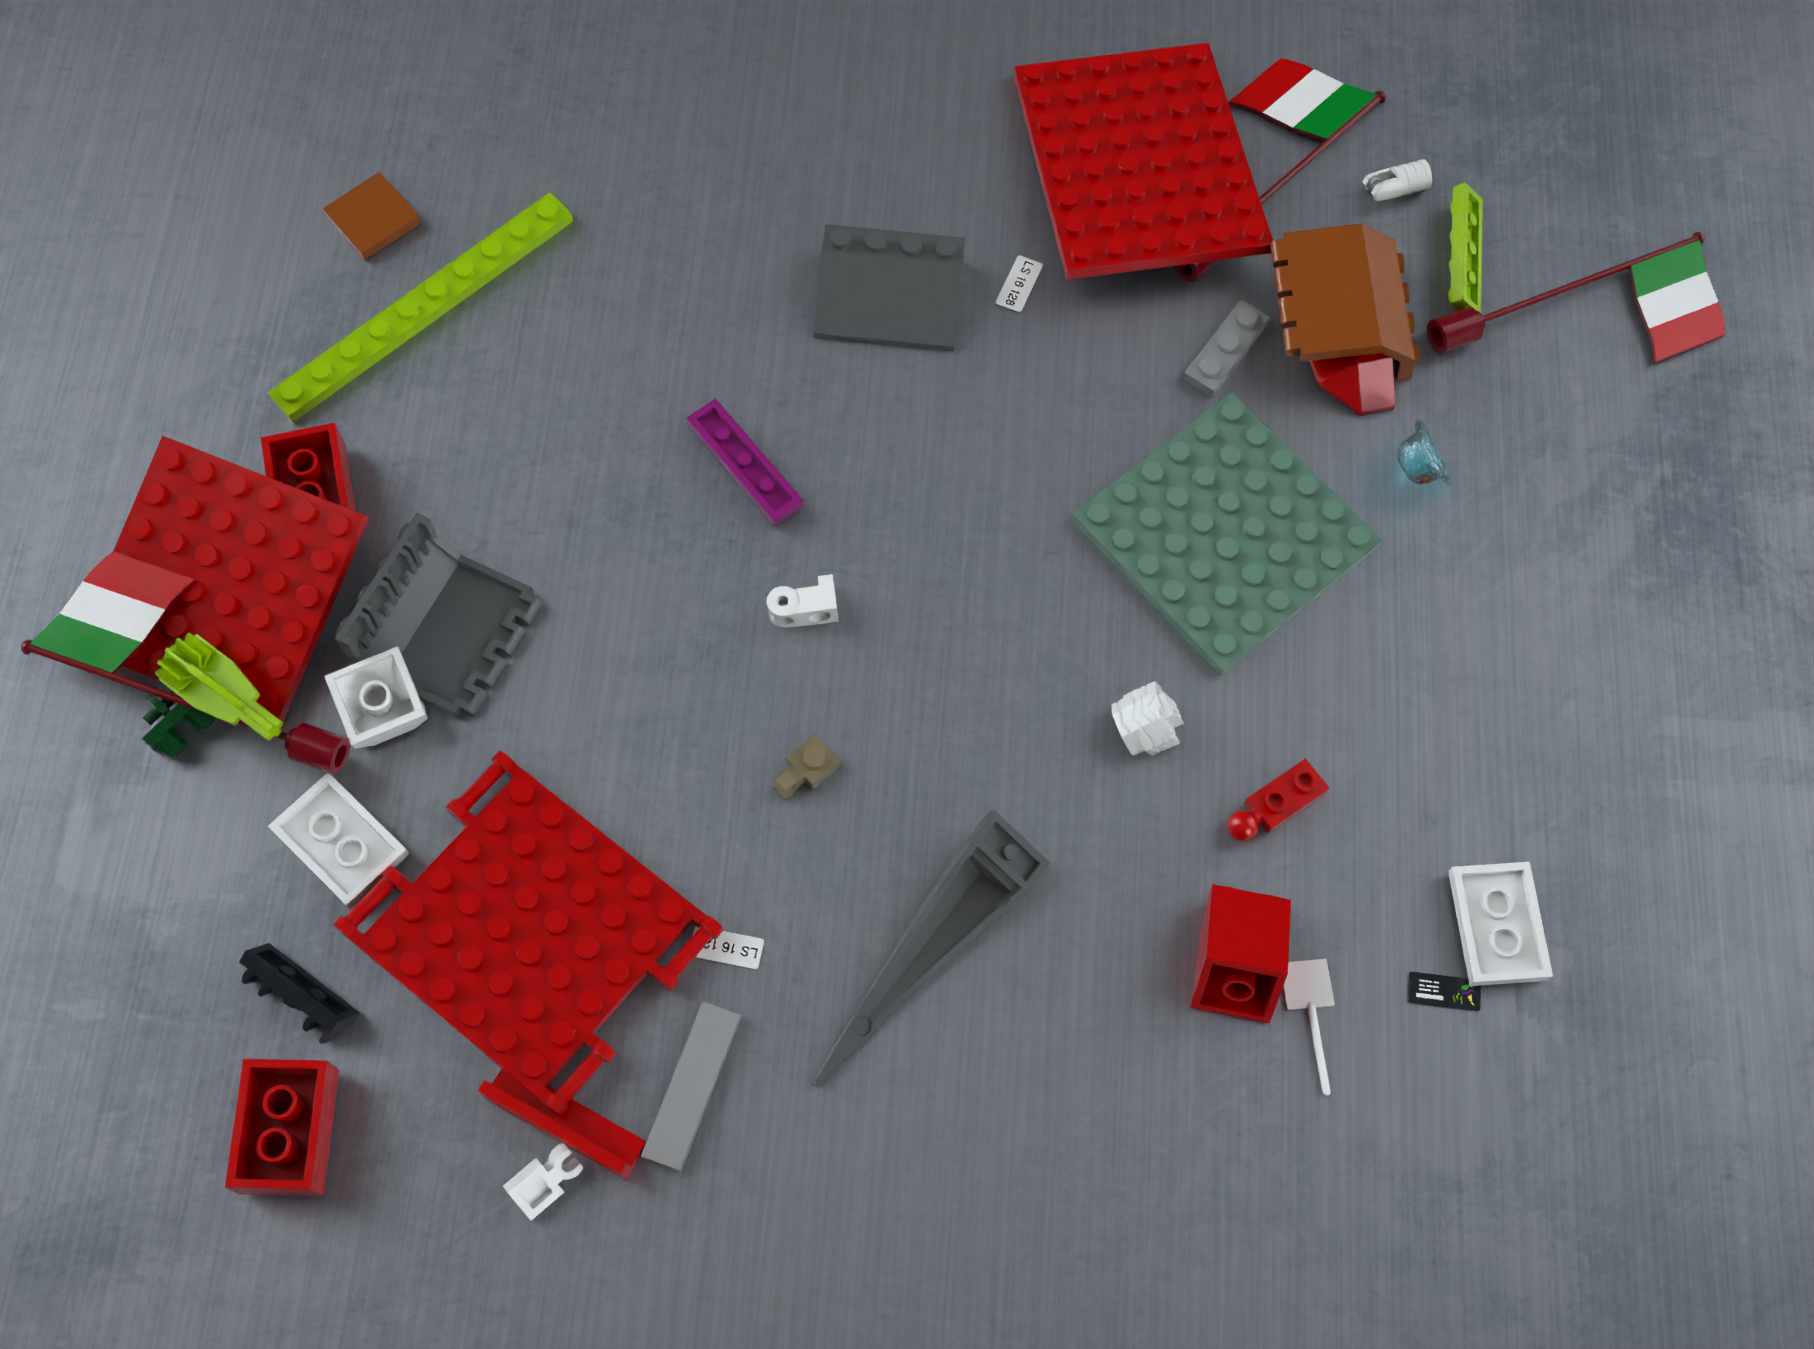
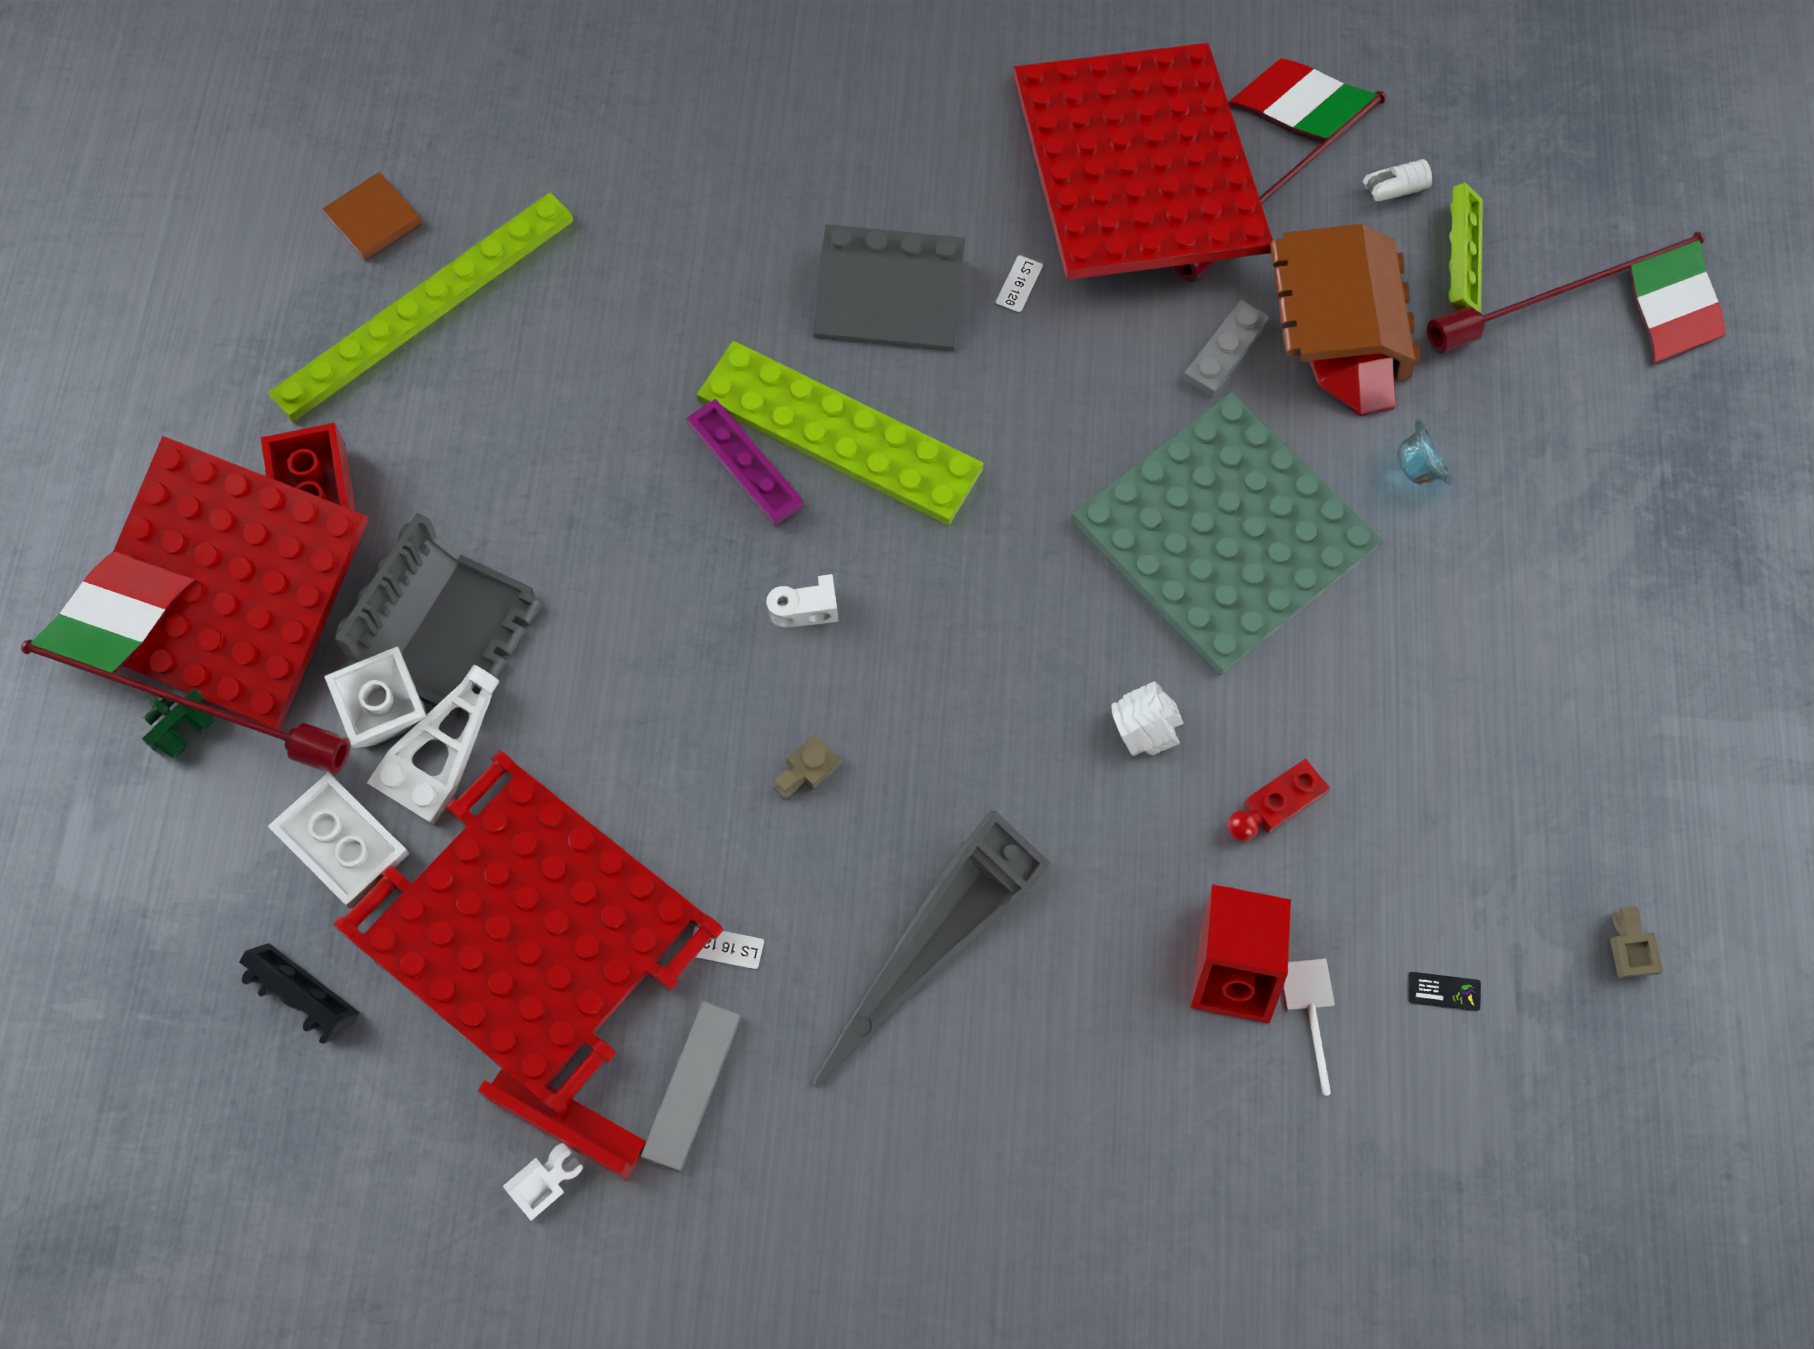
(215, 685): lime piece -> none
(282, 1127): red brick -> none
(411, 786): none -> white plate
(841, 433): none -> lime plate
(1500, 924): white plate -> none
(1633, 951): none -> dark tan plate

